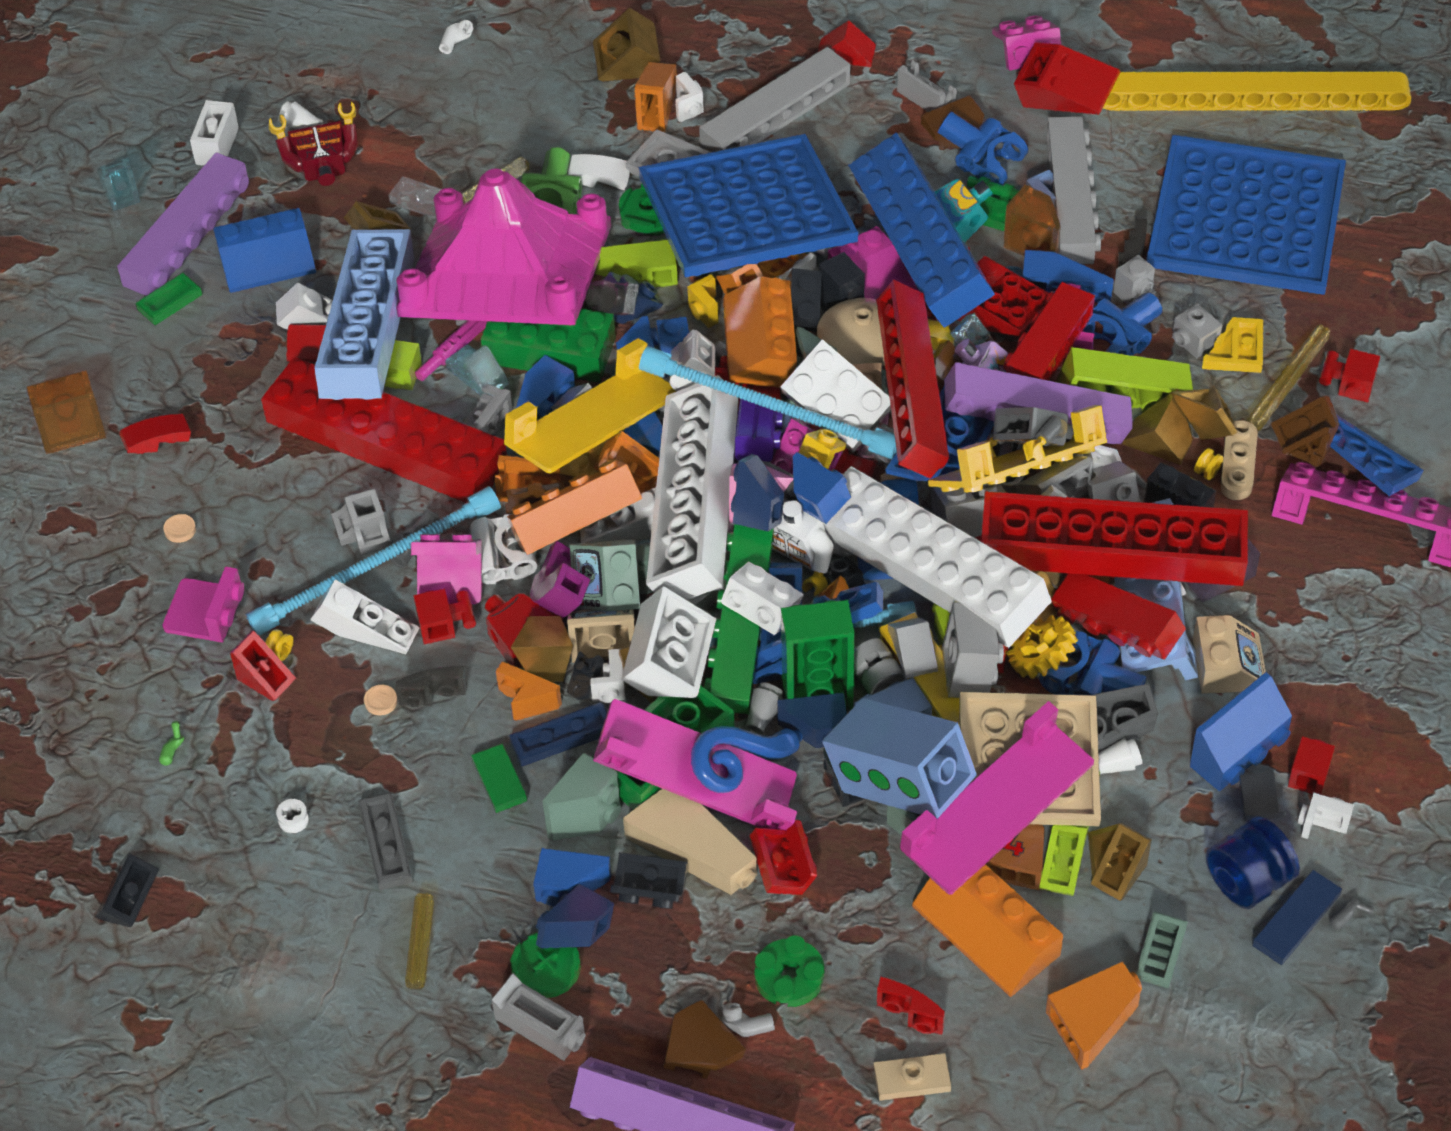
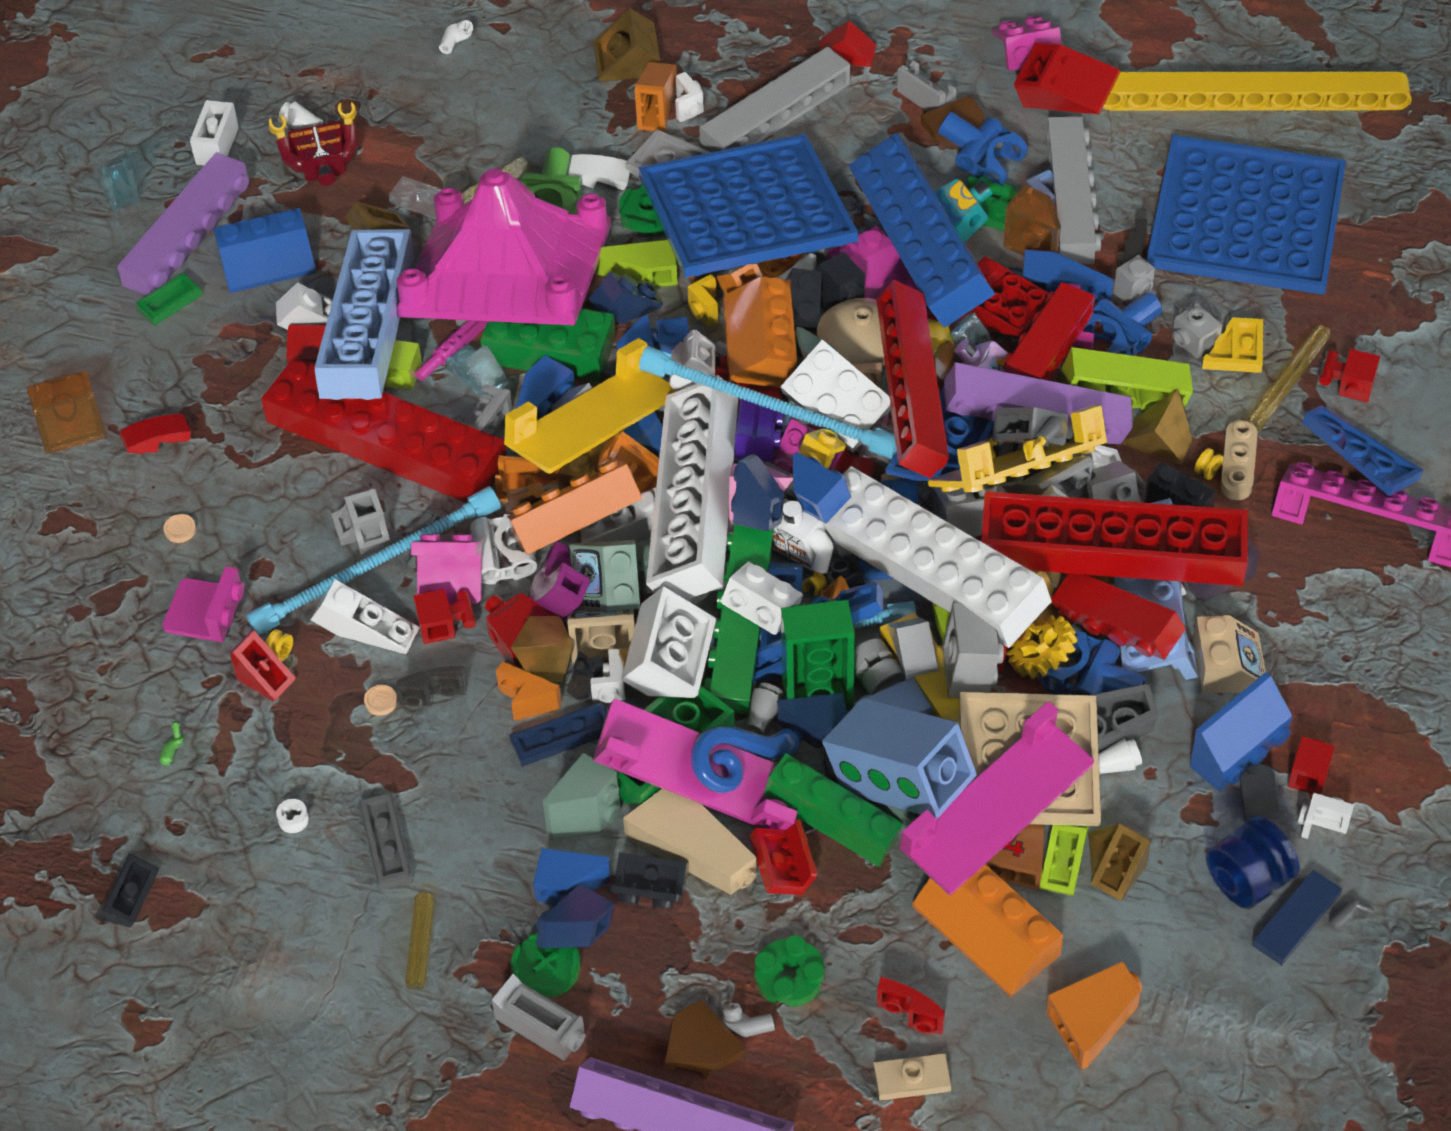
(499, 778): green tile -> none
(612, 297): clear smoke slope -> none
(833, 810): none -> green brick
(1167, 924): sand green slope -> none
(1206, 412): pearl gold slope -> none
(1308, 430): reddish brown slope -> none

